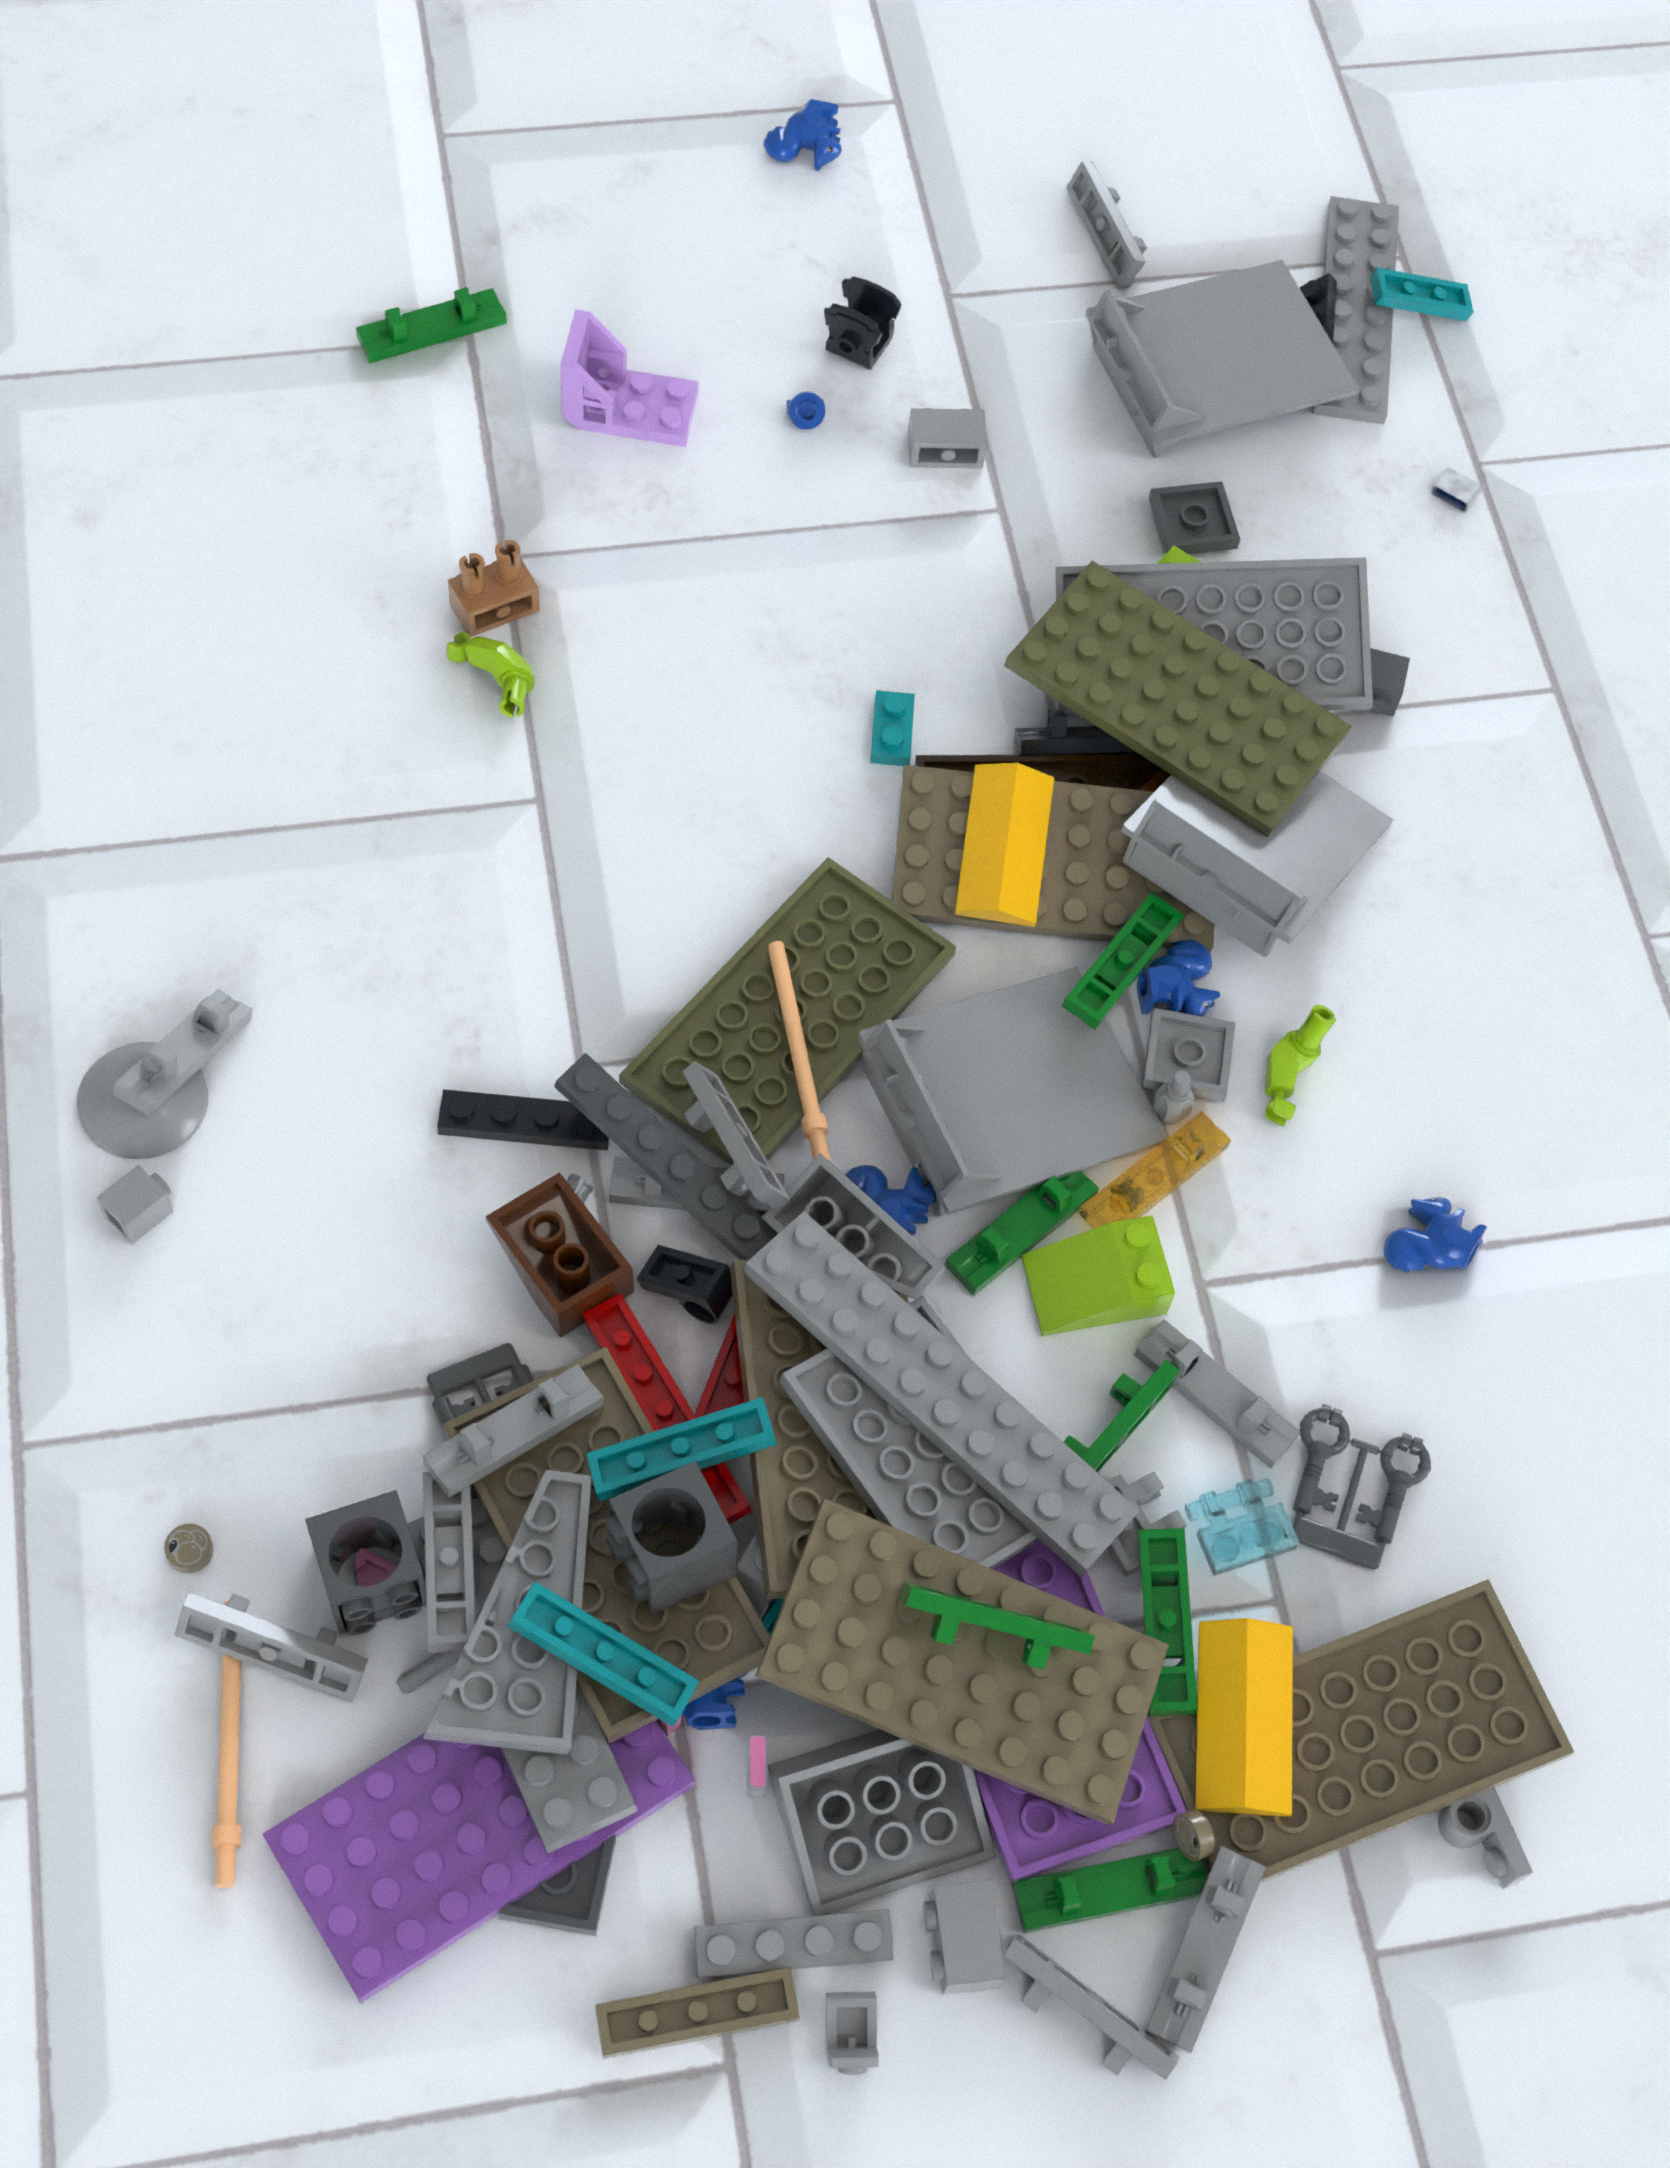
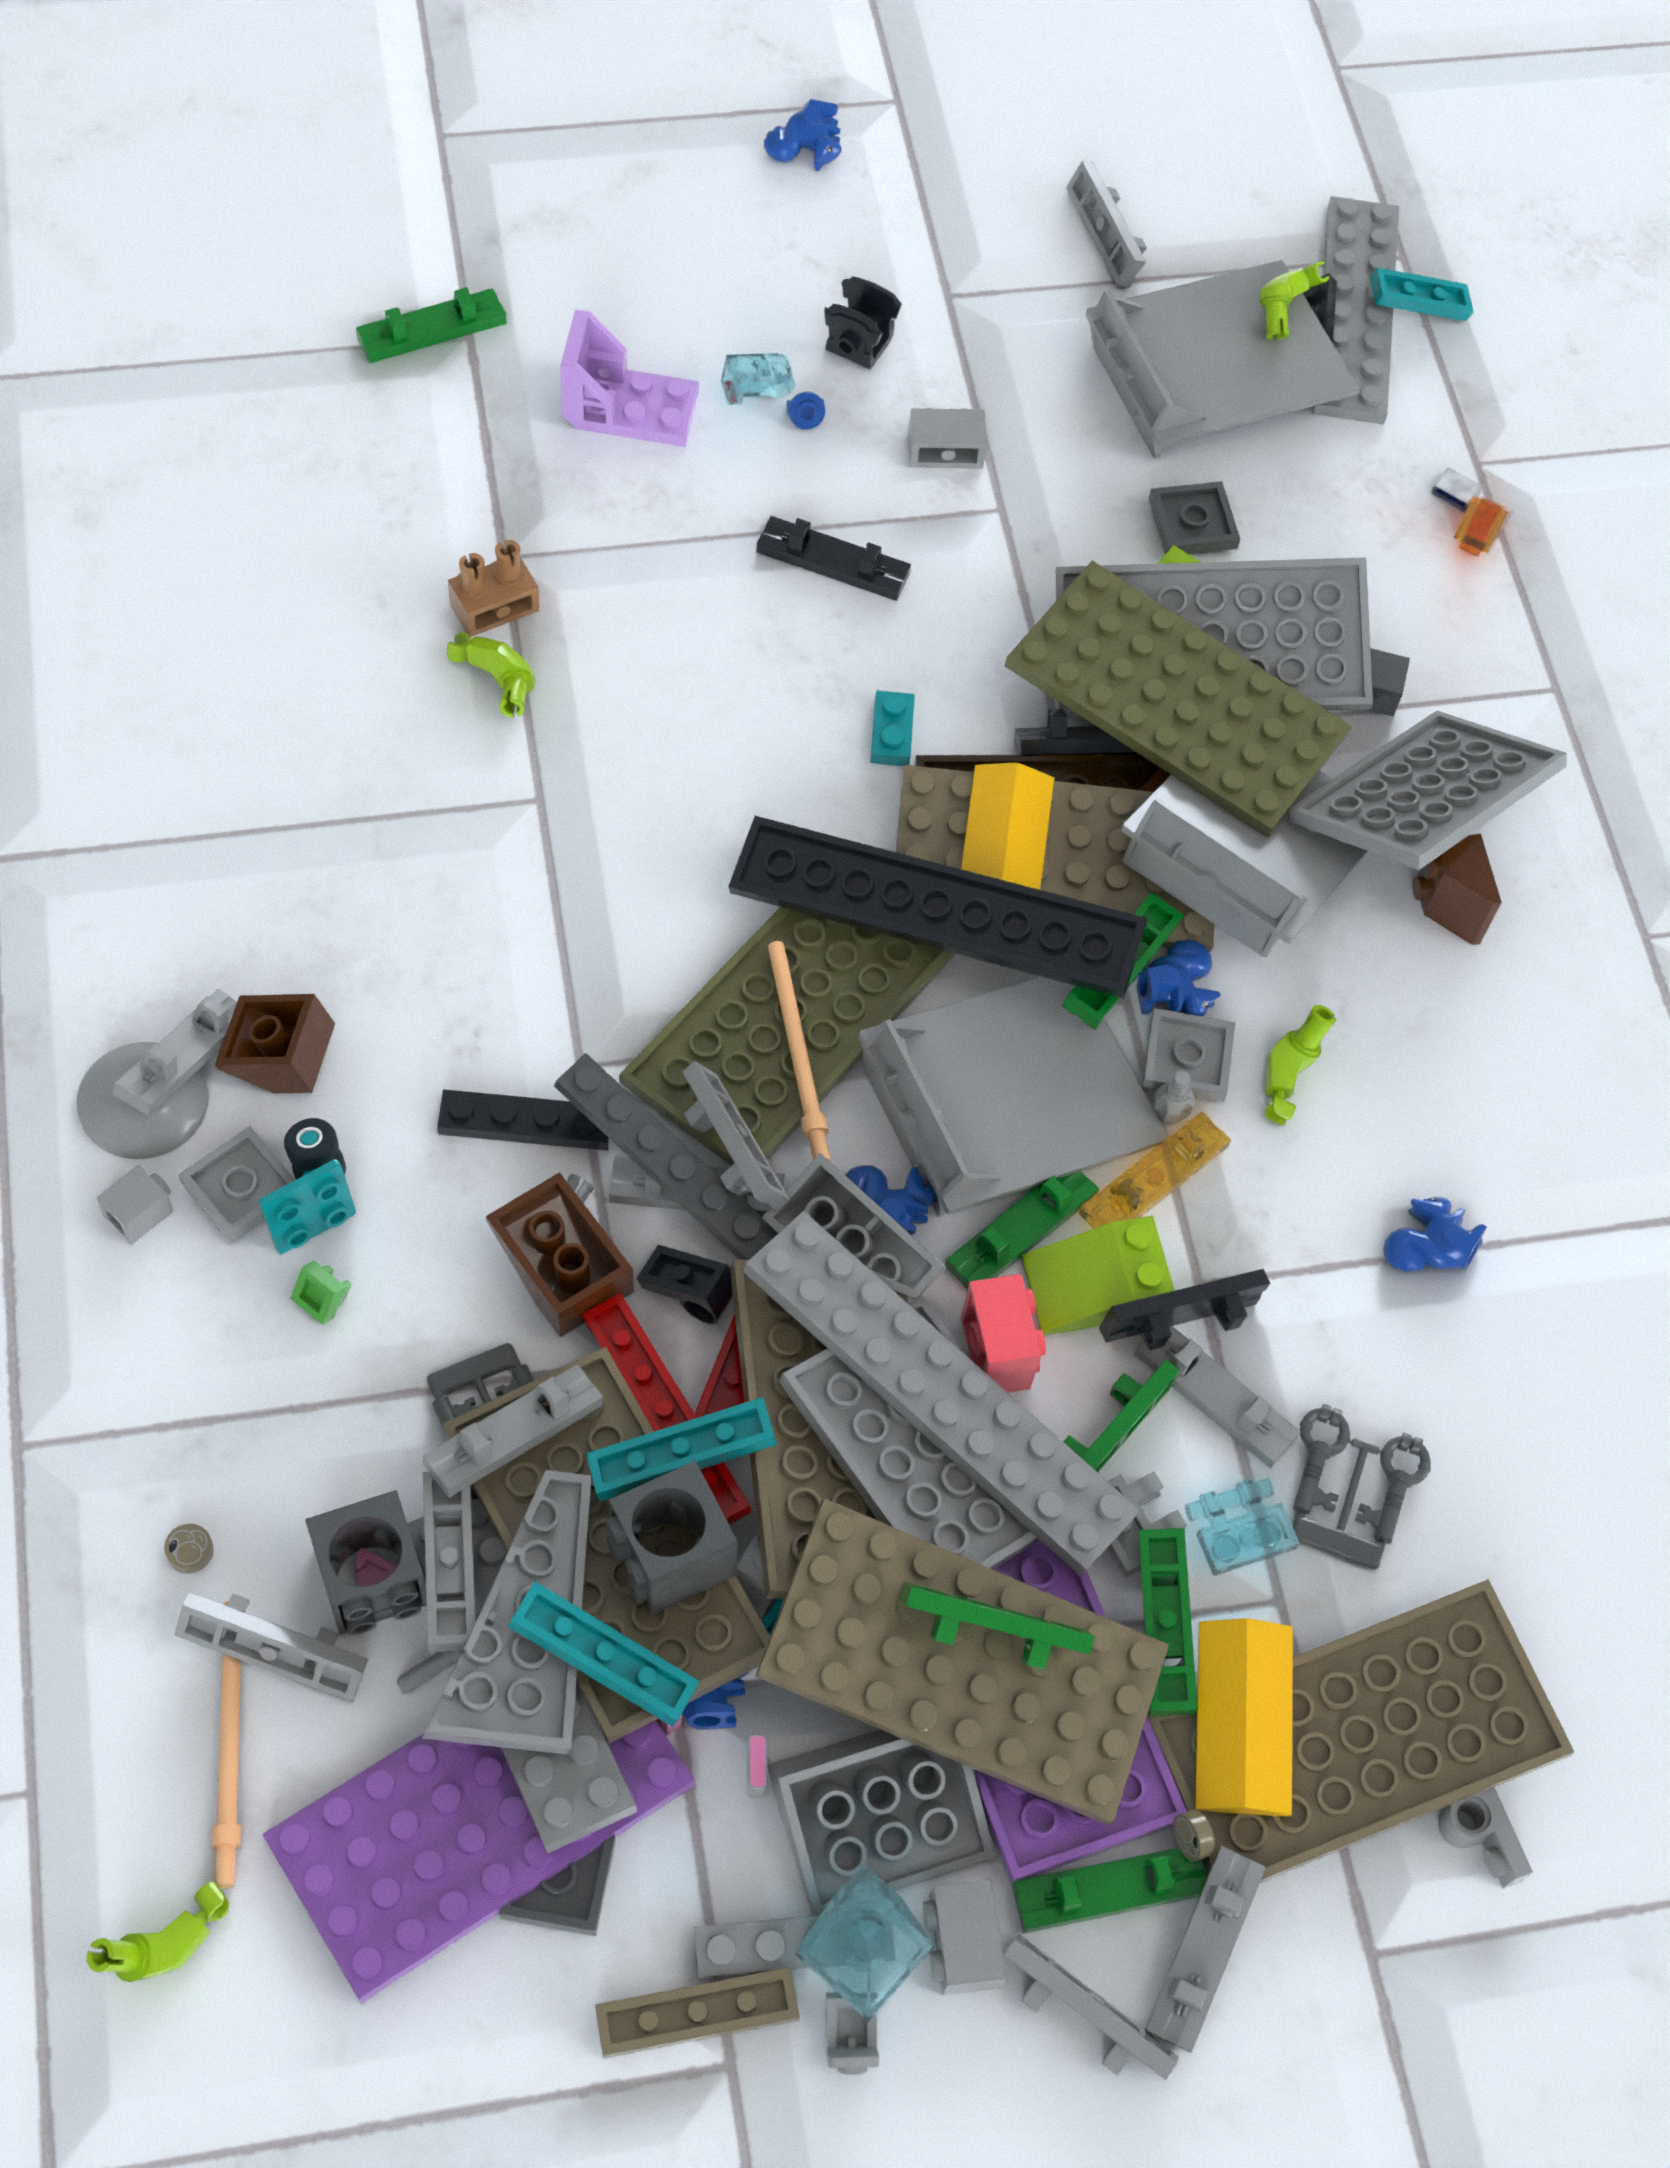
(153, 1954): none -> lime arm
(233, 1181): none -> light grey plate
(277, 1041): none -> reddish brown slope
(317, 1196): none -> teal plate
(319, 1291): none -> bright green tile
(756, 376): none -> clear light blue leg
(834, 557): none -> black hinge
(865, 1943): none -> clear light blue slope
(939, 906): none -> black plate
(1002, 1331): none -> coral brick
(1155, 1314): none -> black hinge
(1280, 293): none -> lime arm
(1427, 789): none -> light grey plate
(1460, 890): none -> reddish brown slope
(1482, 525): none -> clear orange slope

